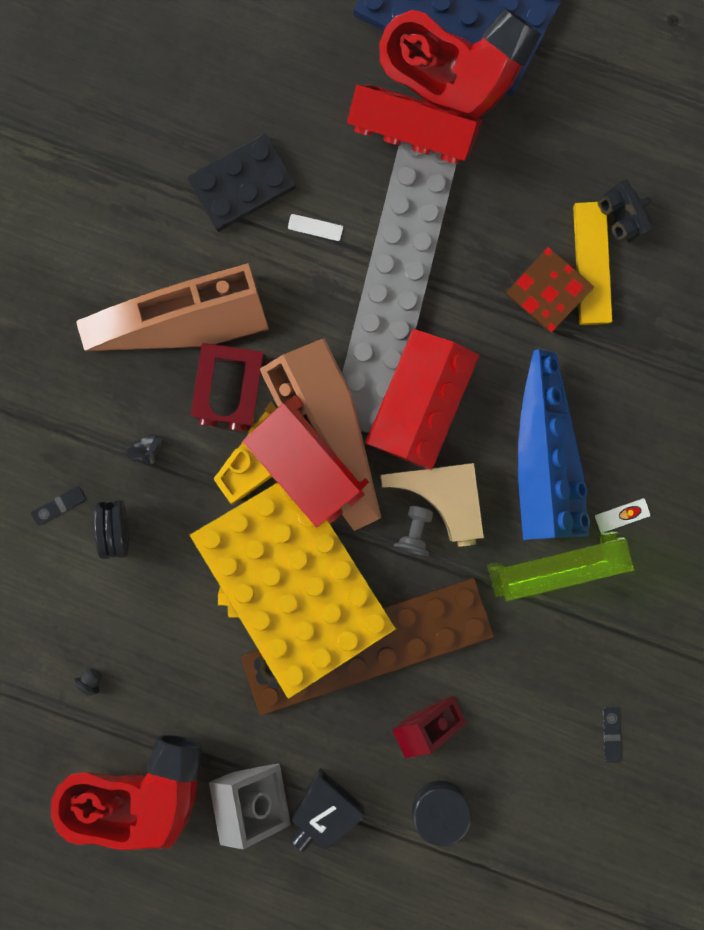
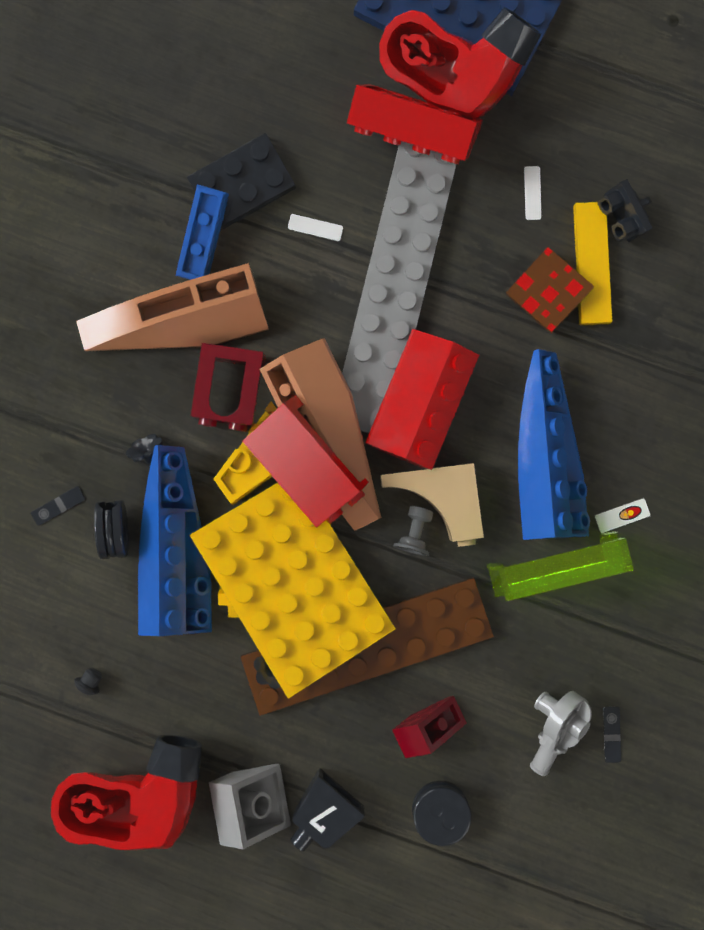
(171, 570): none -> blue wedge
(202, 232): none -> blue tile
(532, 193): none -> white sticker
(563, 729): none -> light grey pin

